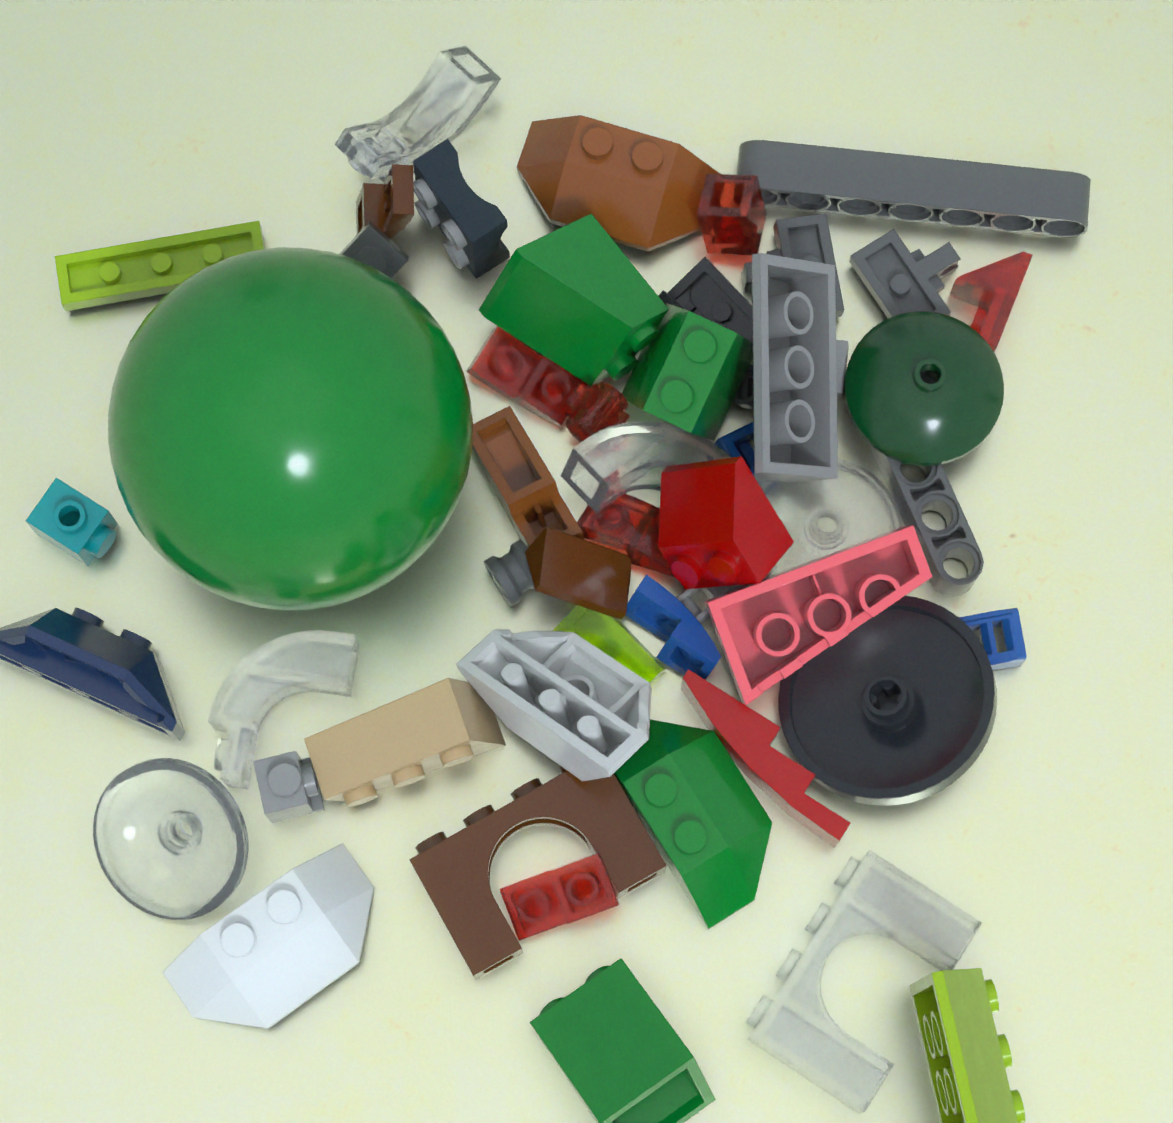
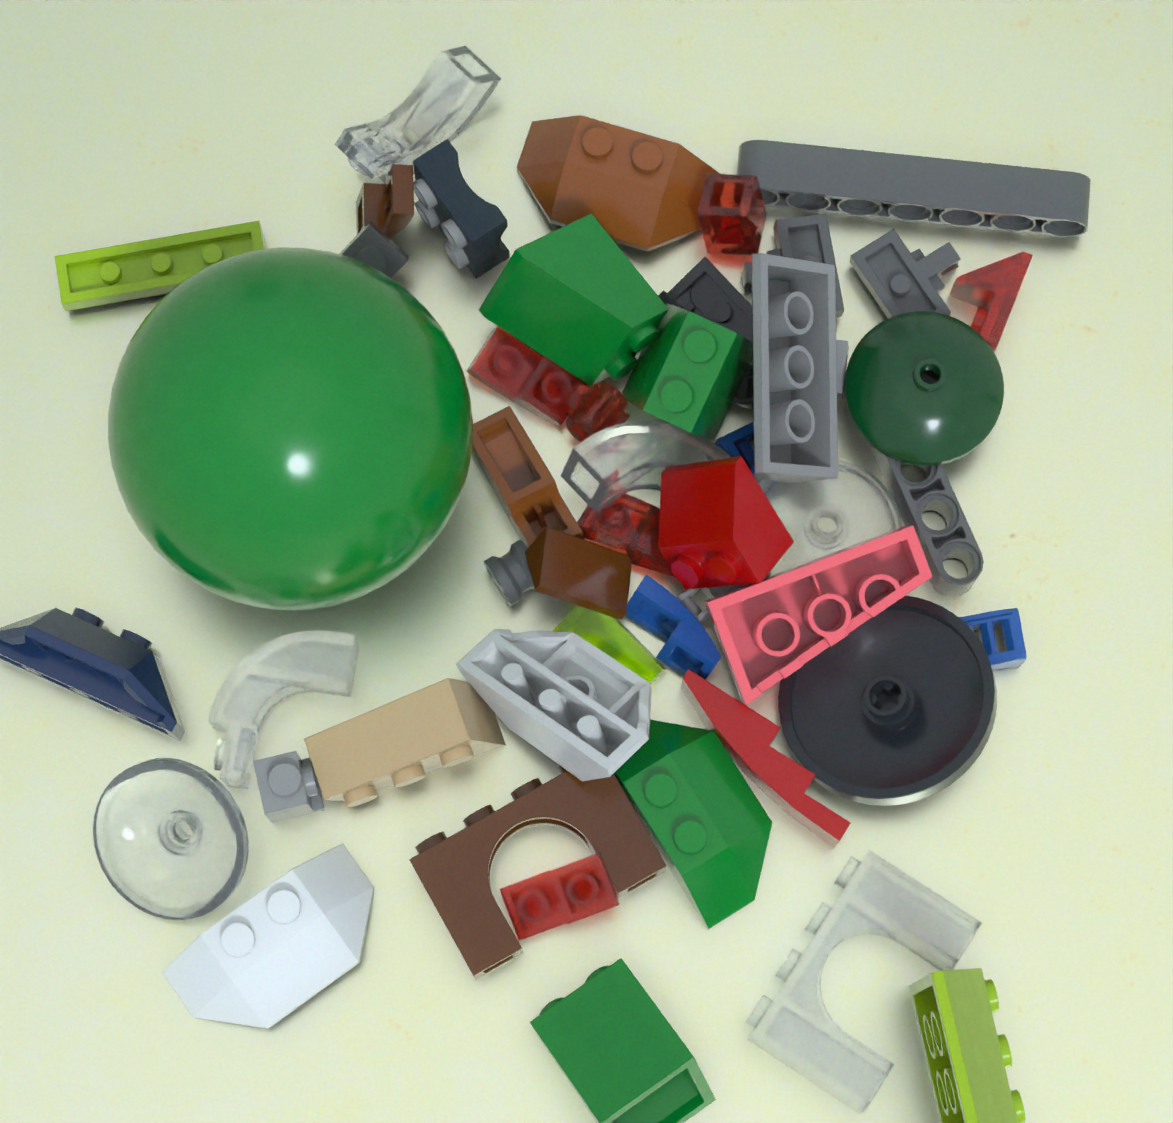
(73, 523): teal brick -> none

